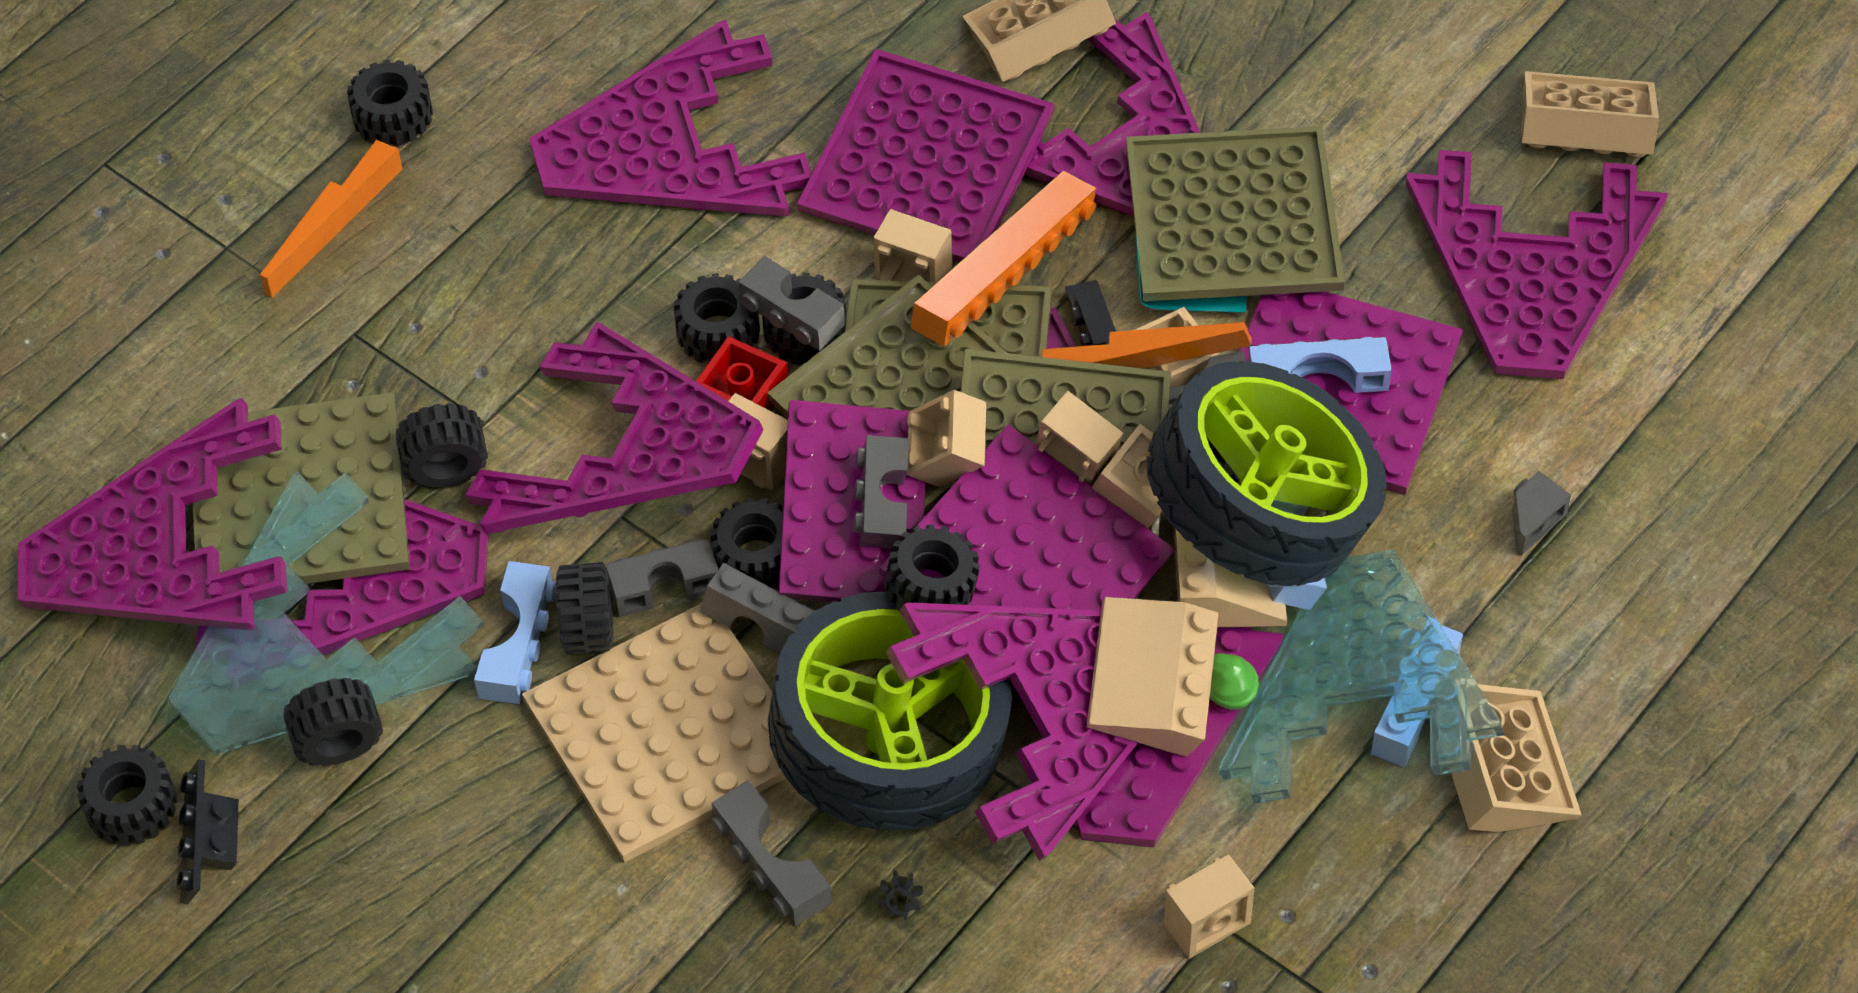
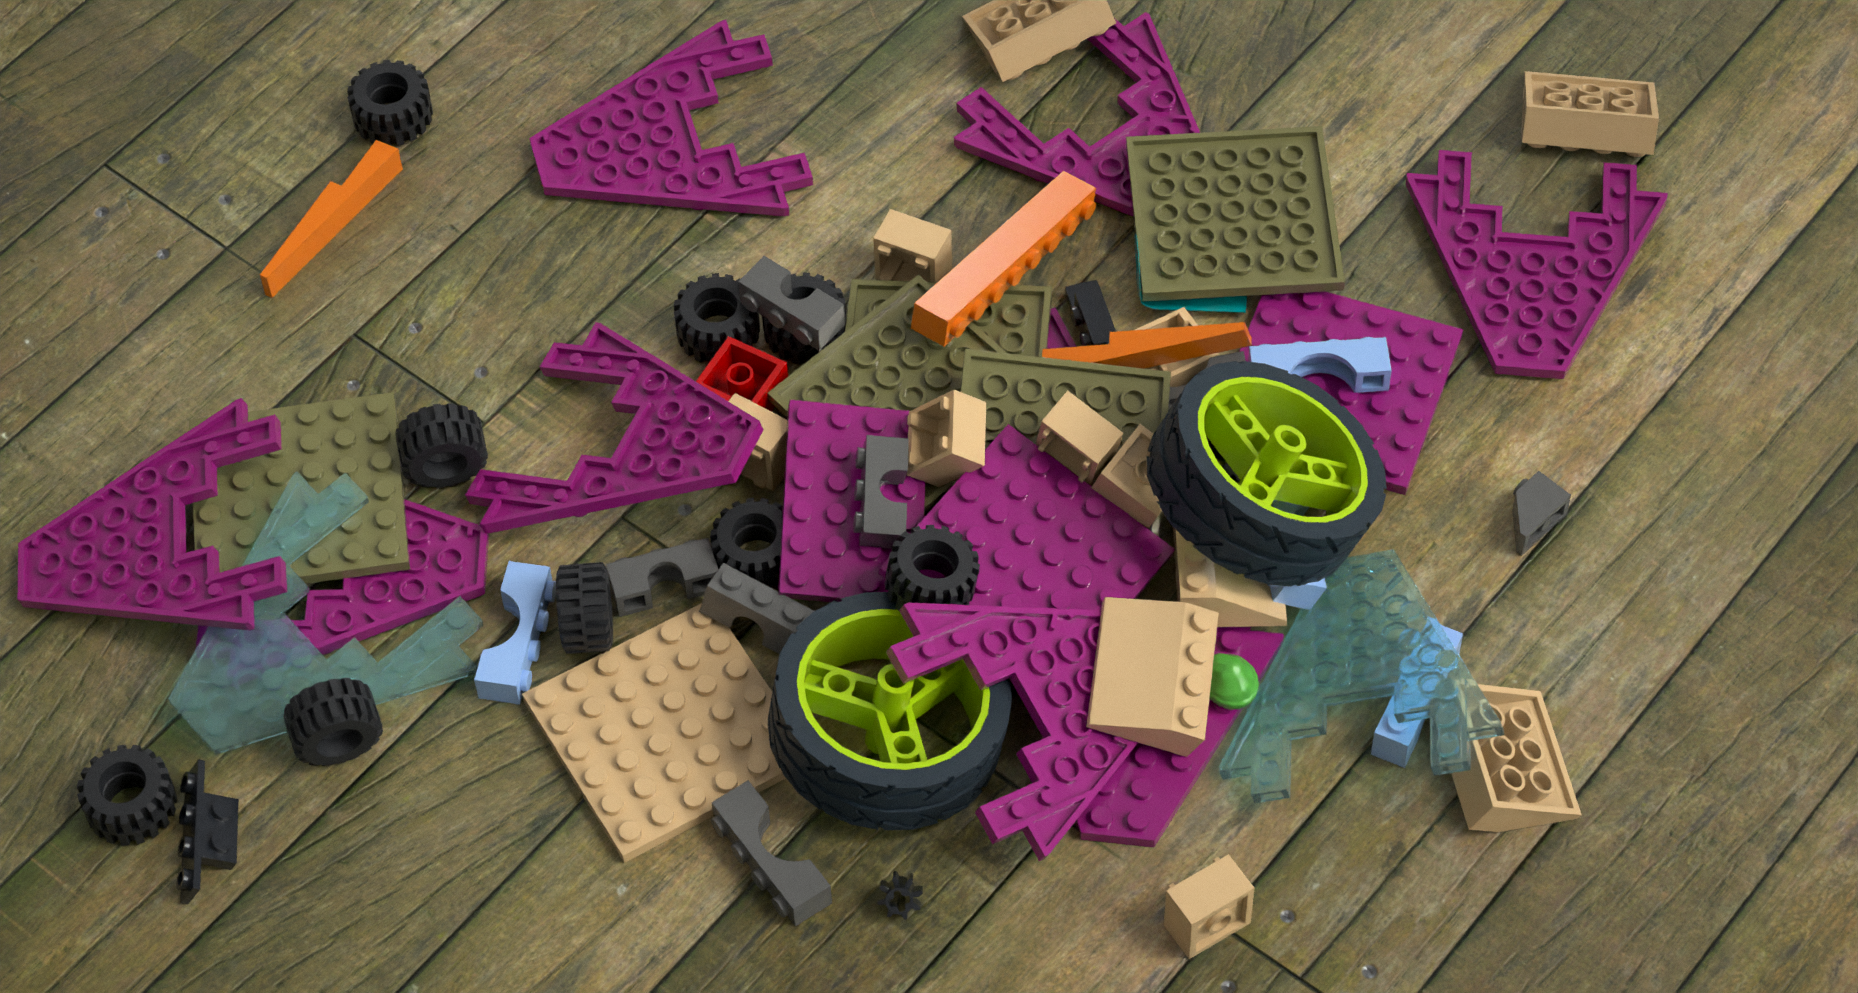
(926, 149): magenta plate -> none

